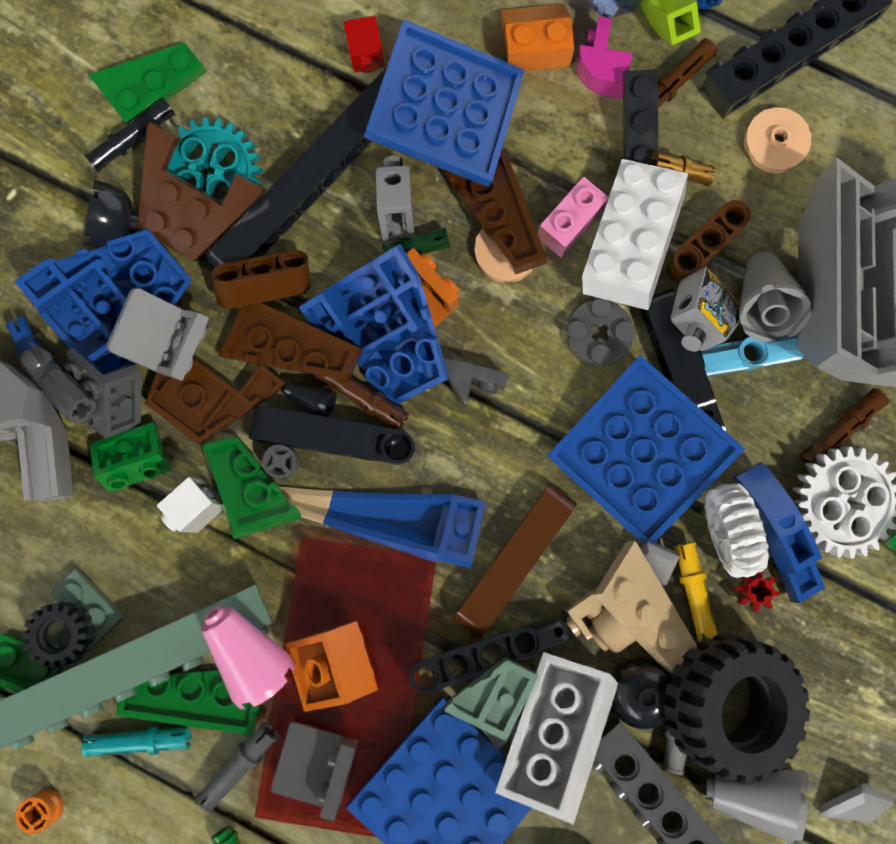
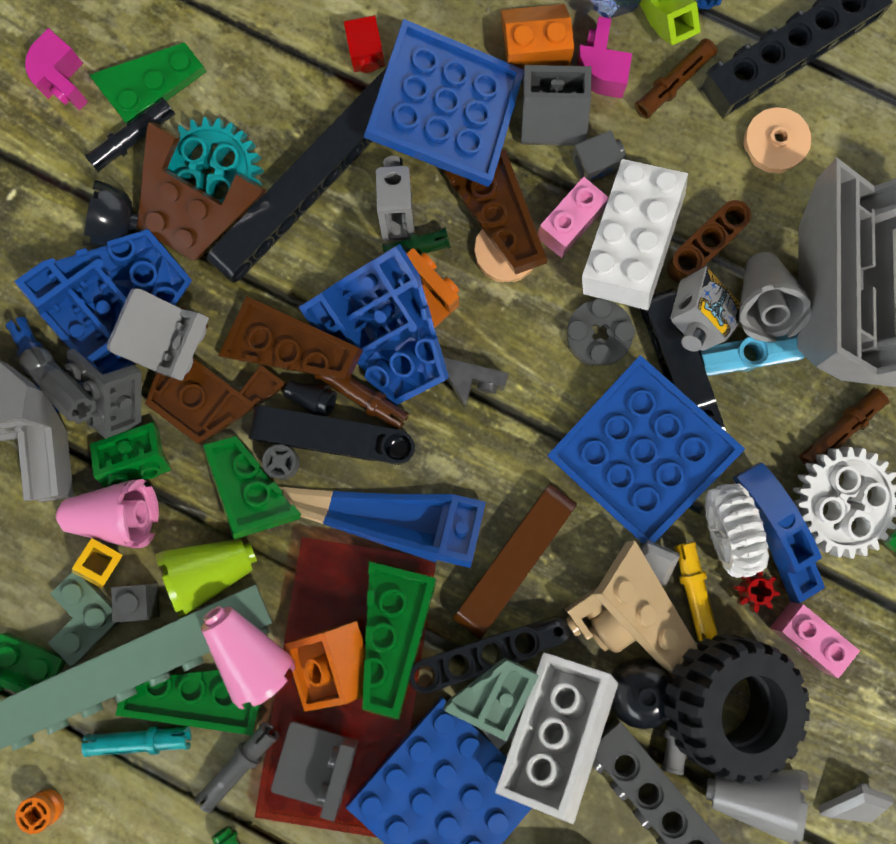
(38, 638): black tyre -> none
(50, 66): none -> dark pink brick
(96, 563): none -> yellow brick
(112, 514): none -> bright pink cone
(135, 602): none -> dark grey brick
(190, 506): white brick -> none
(203, 571): none -> lime cone
(261, 279): reddish brown beam -> none
(395, 623): none -> green wing
(555, 104): none -> dark grey slope
(598, 156): none -> dark grey brick
(640, 114): black plate -> none
(696, 171): pearl gold pin -> none
(814, 639): none -> bright pink brick

